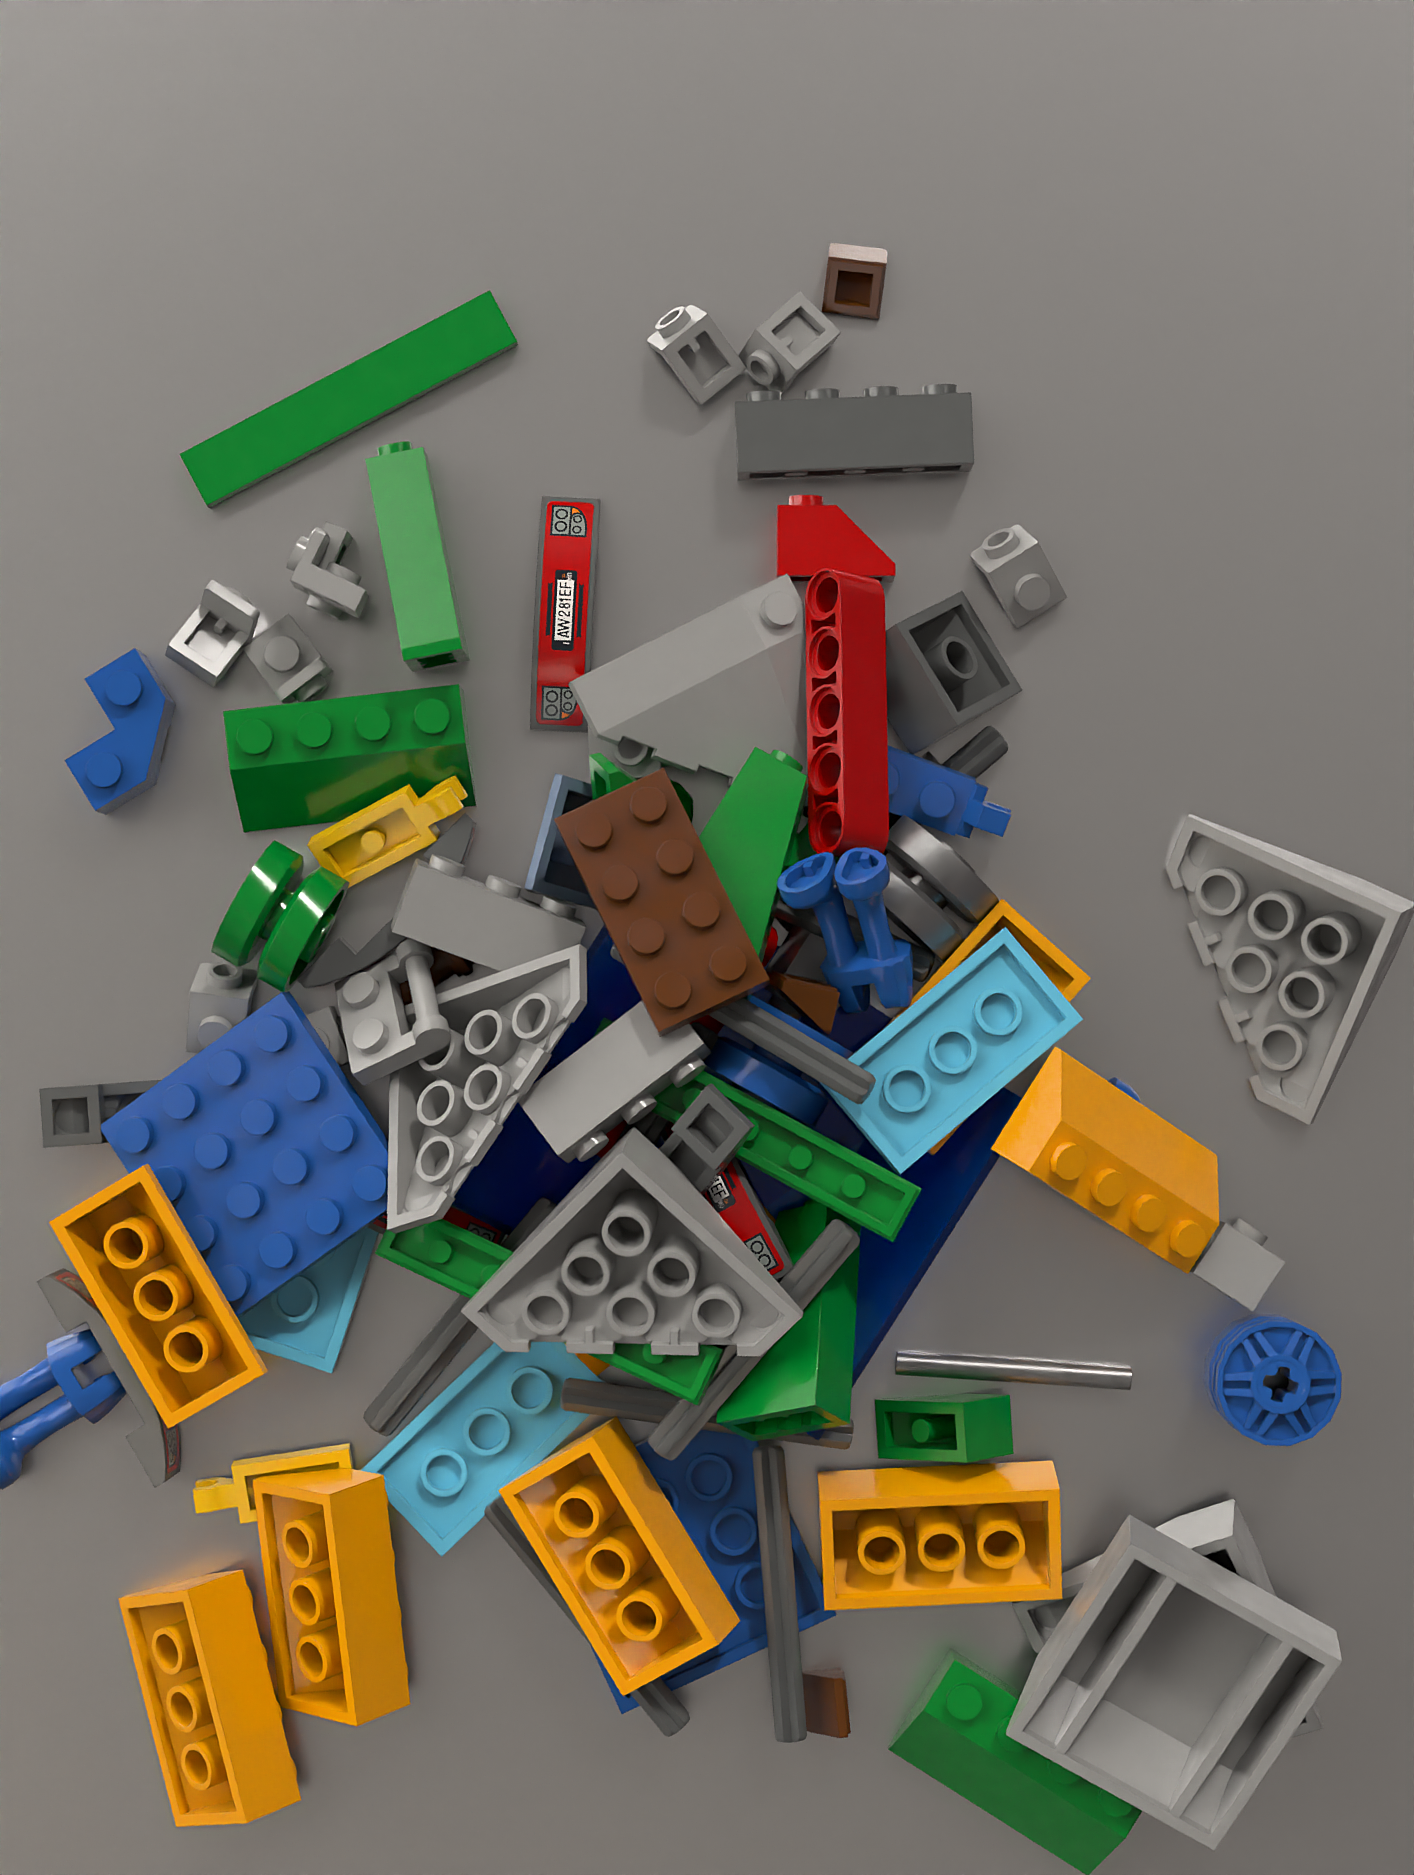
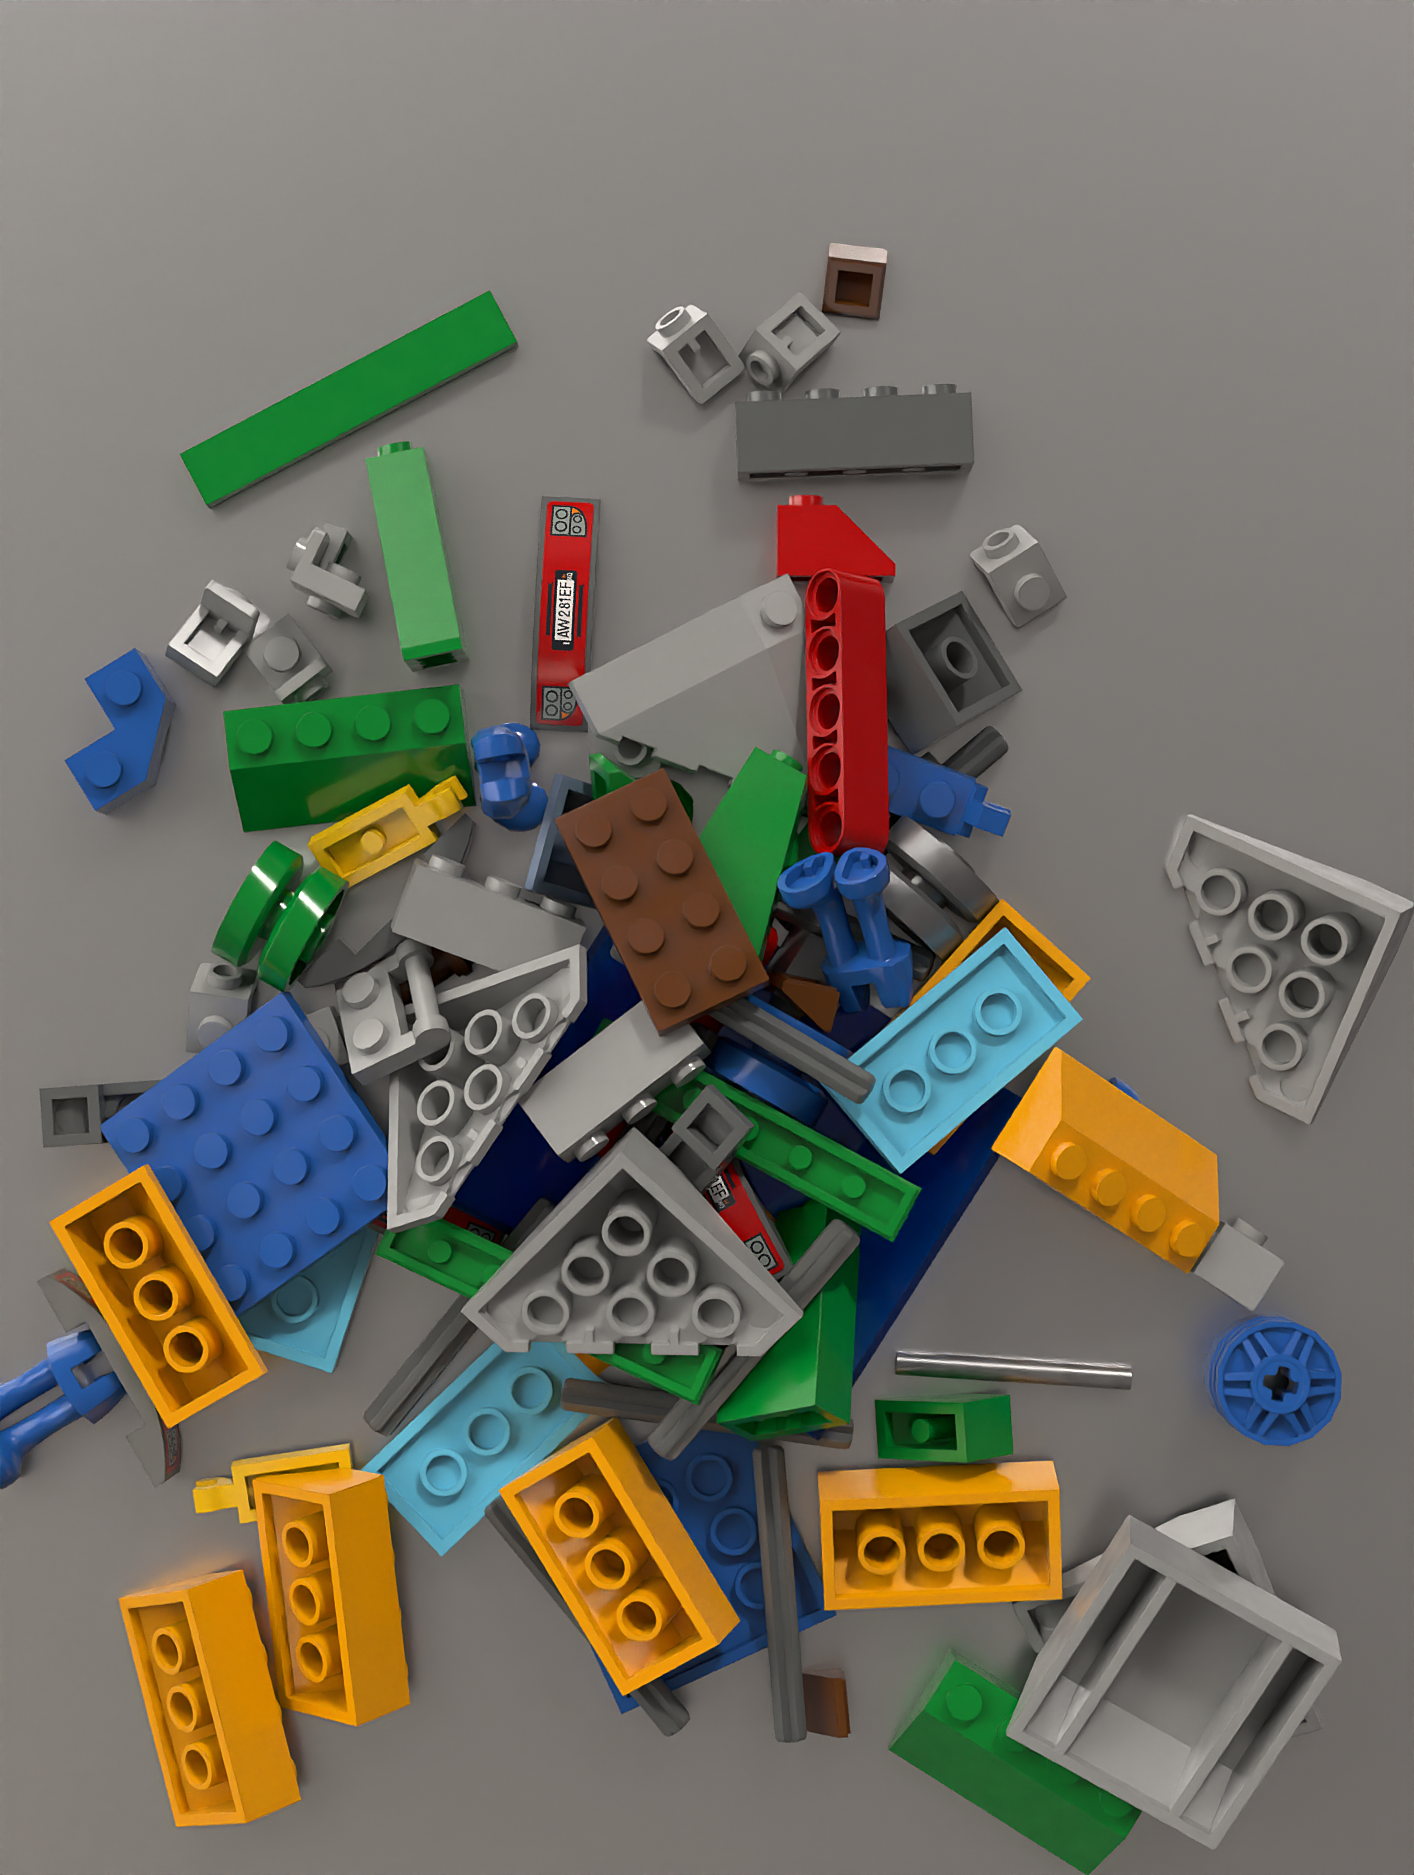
(503, 765): none -> blue piece

